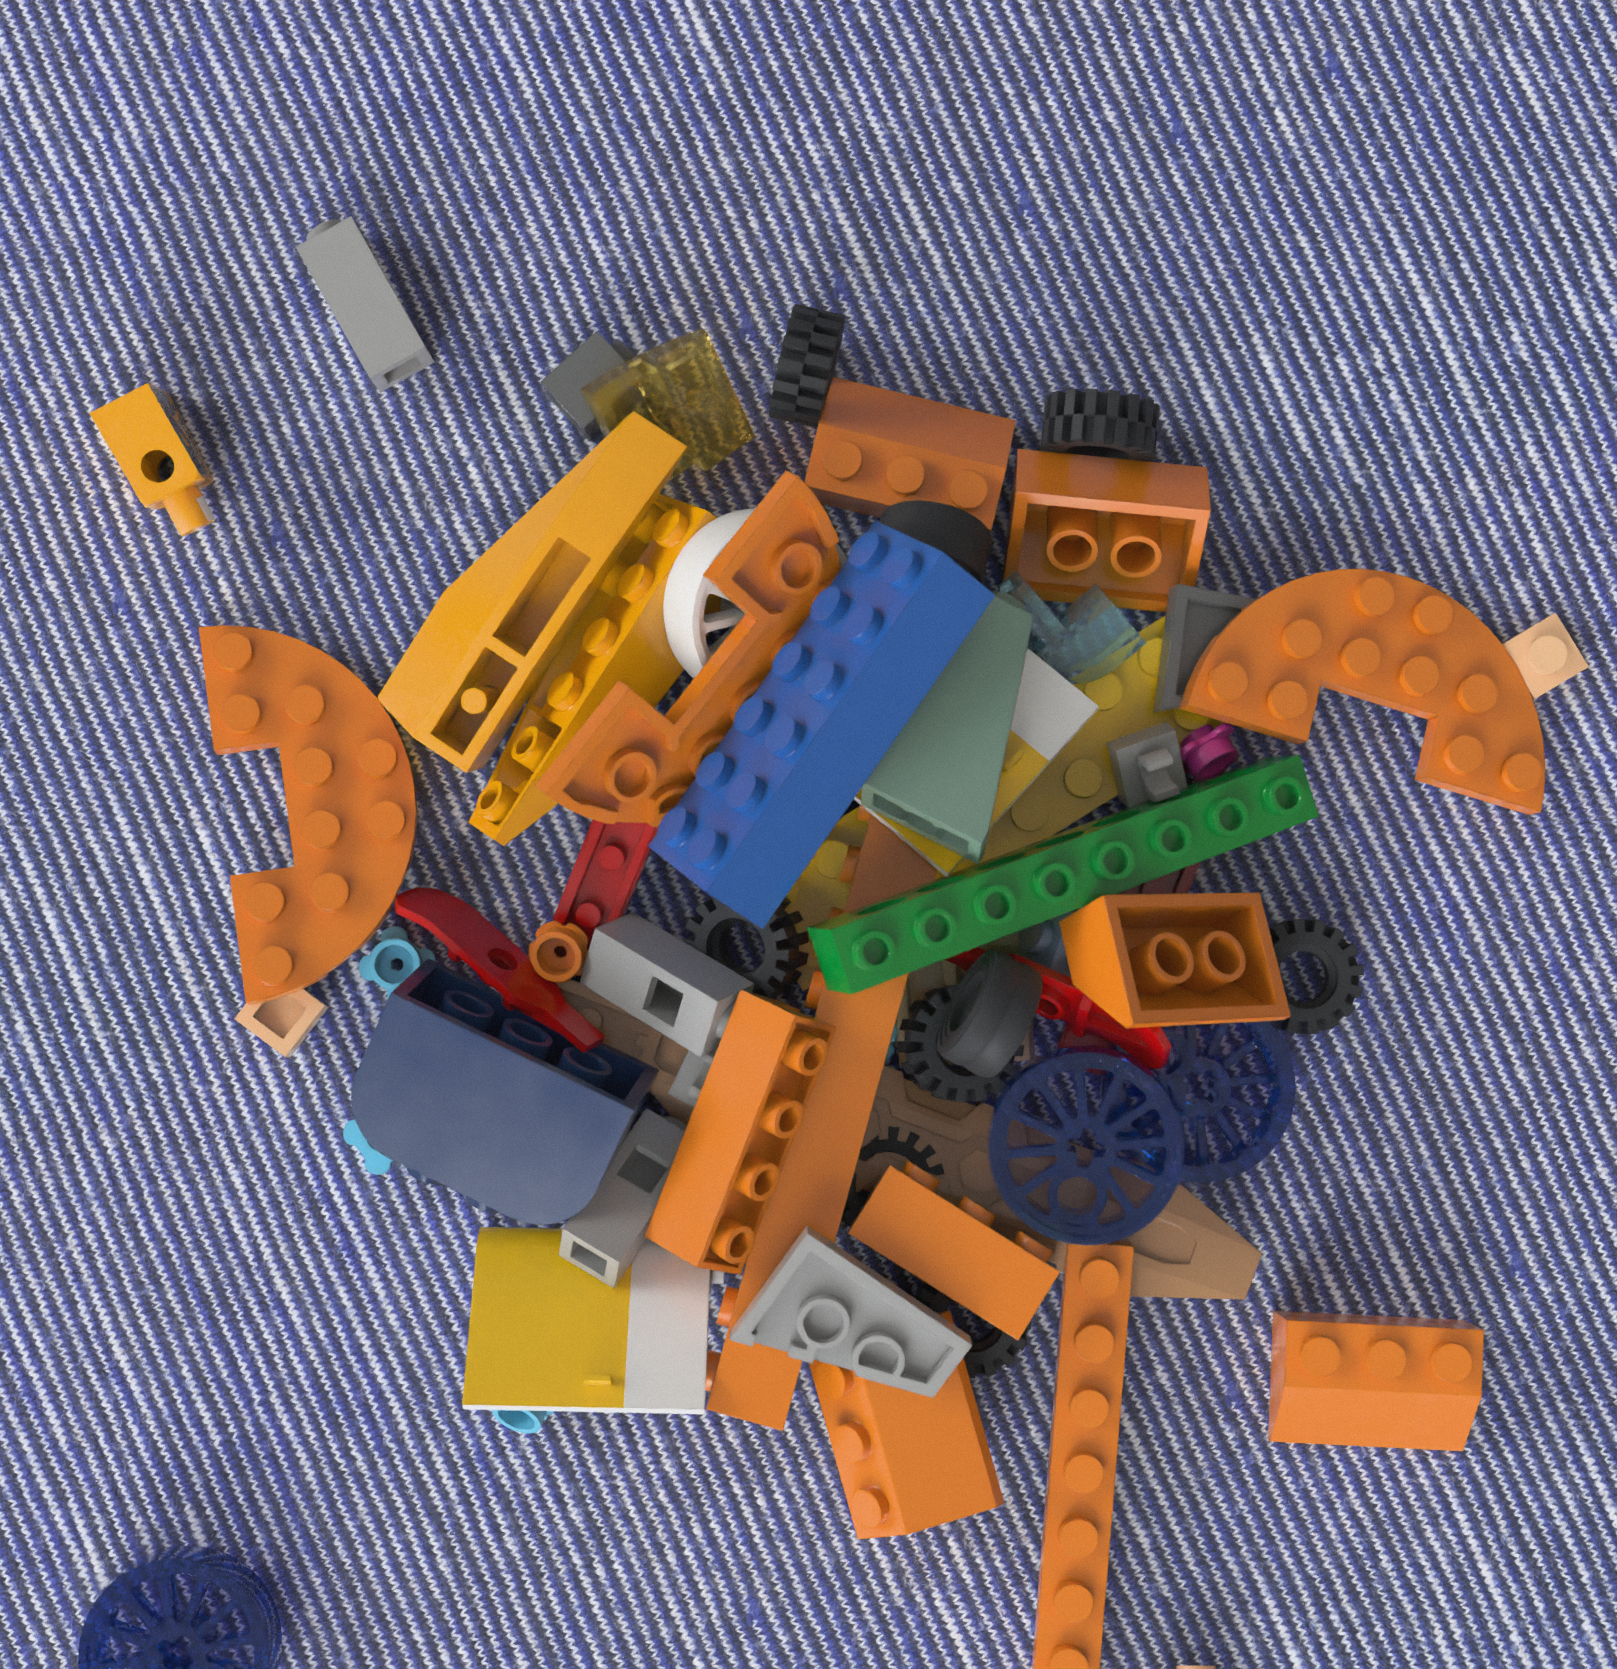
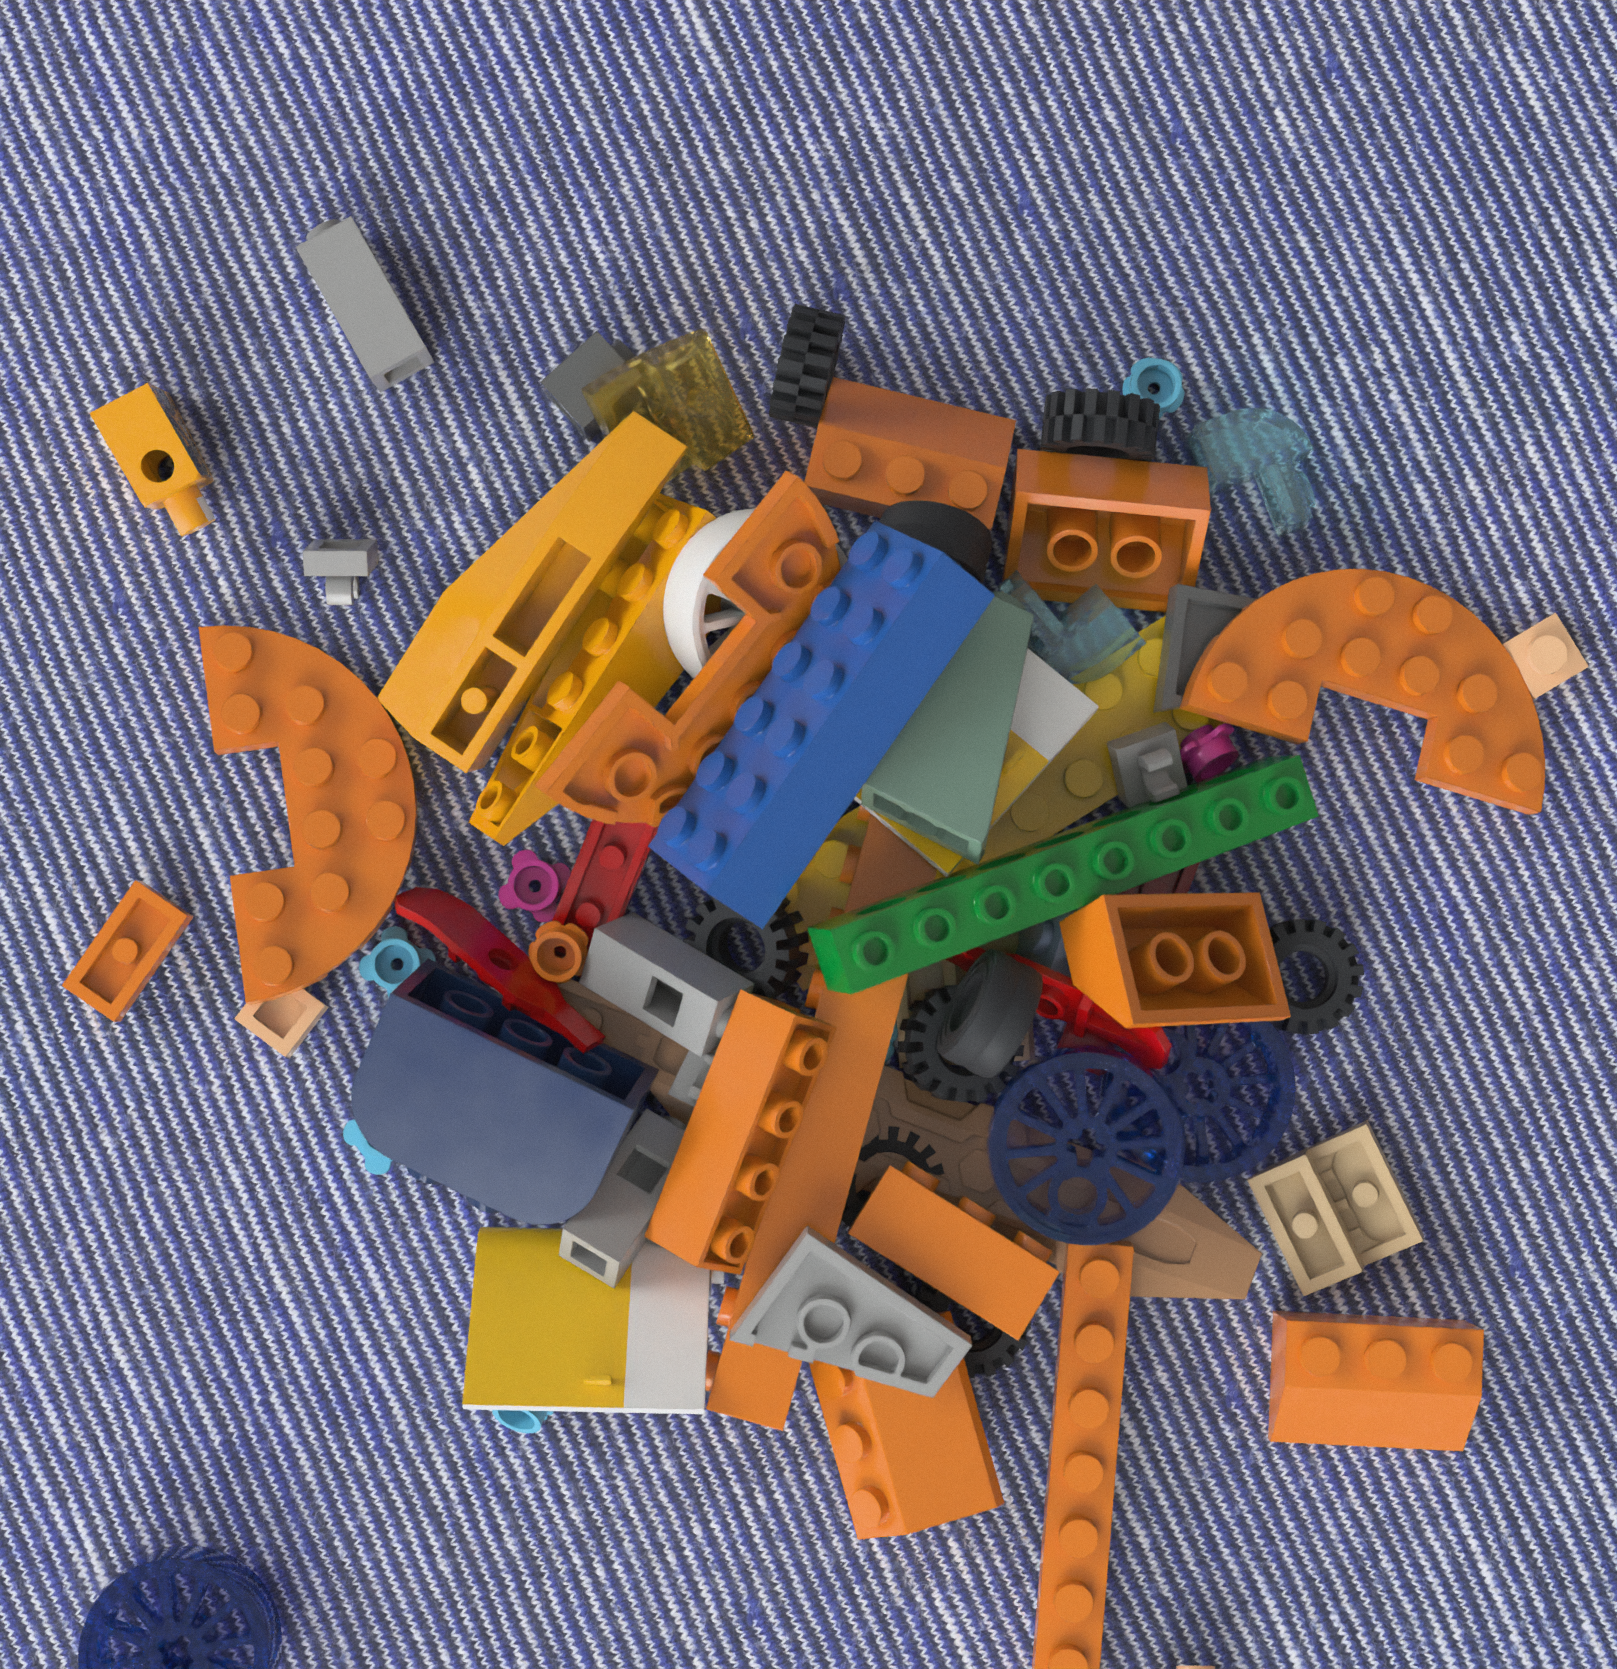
(127, 951): none -> orange plate
(342, 564): none -> light grey tile
(517, 891): none -> dark pink plate
(1163, 374): none -> medium azure plate
(1260, 448): none -> clear light blue brick
(1335, 1208): none -> tan slope

